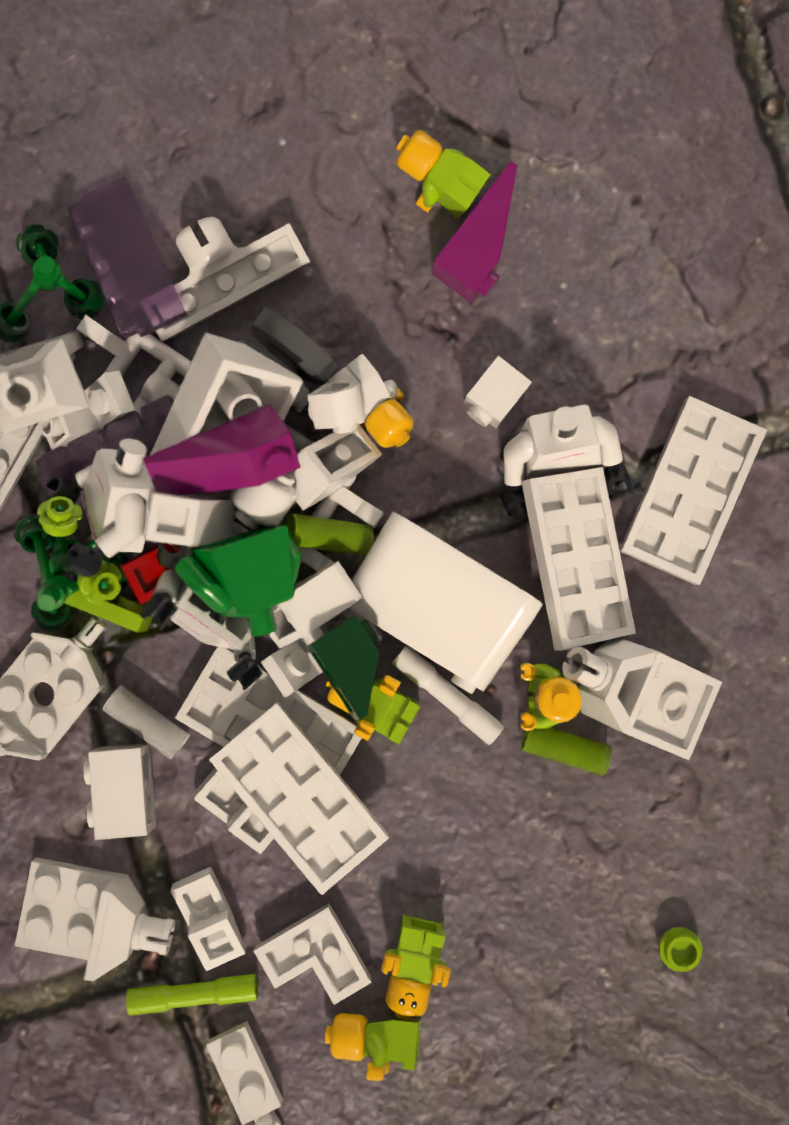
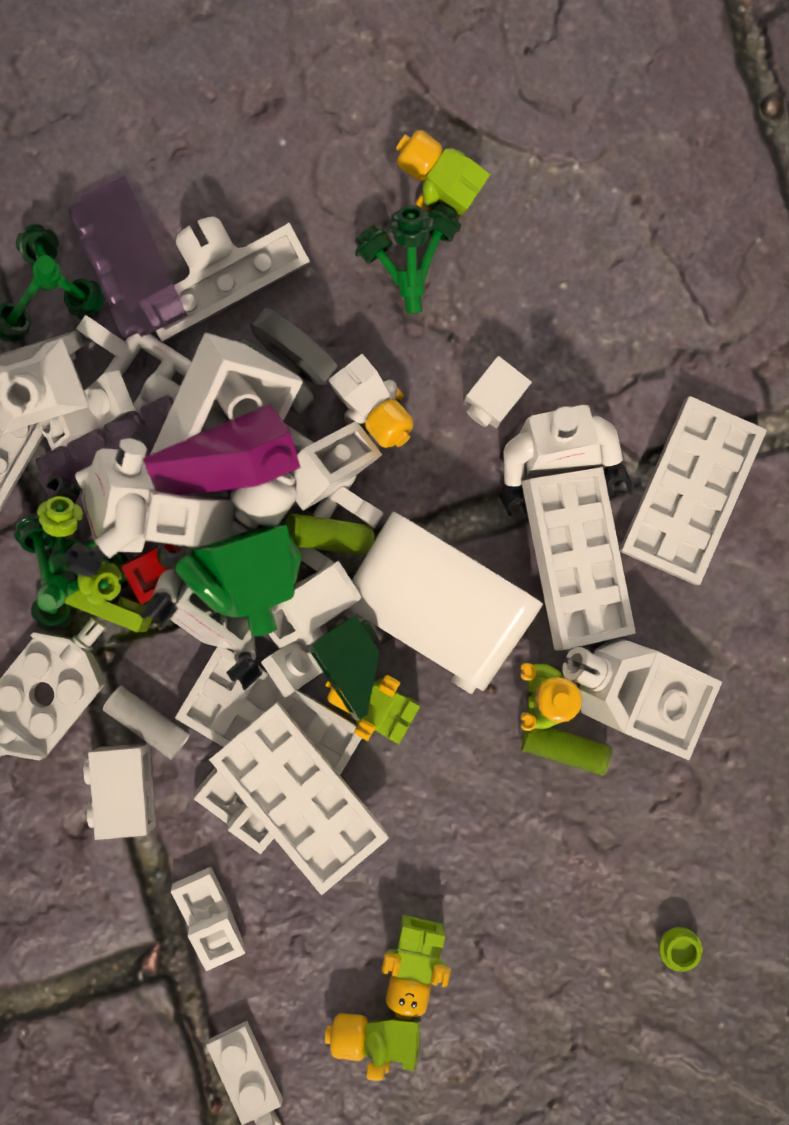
(88, 916): white plate -> none
(165, 997): lime piece -> none
(316, 943): white plate -> none
(336, 406): white plate -> none
(410, 229): none -> dark green plant
(468, 711): white piece -> none
(474, 251): magenta slope -> none

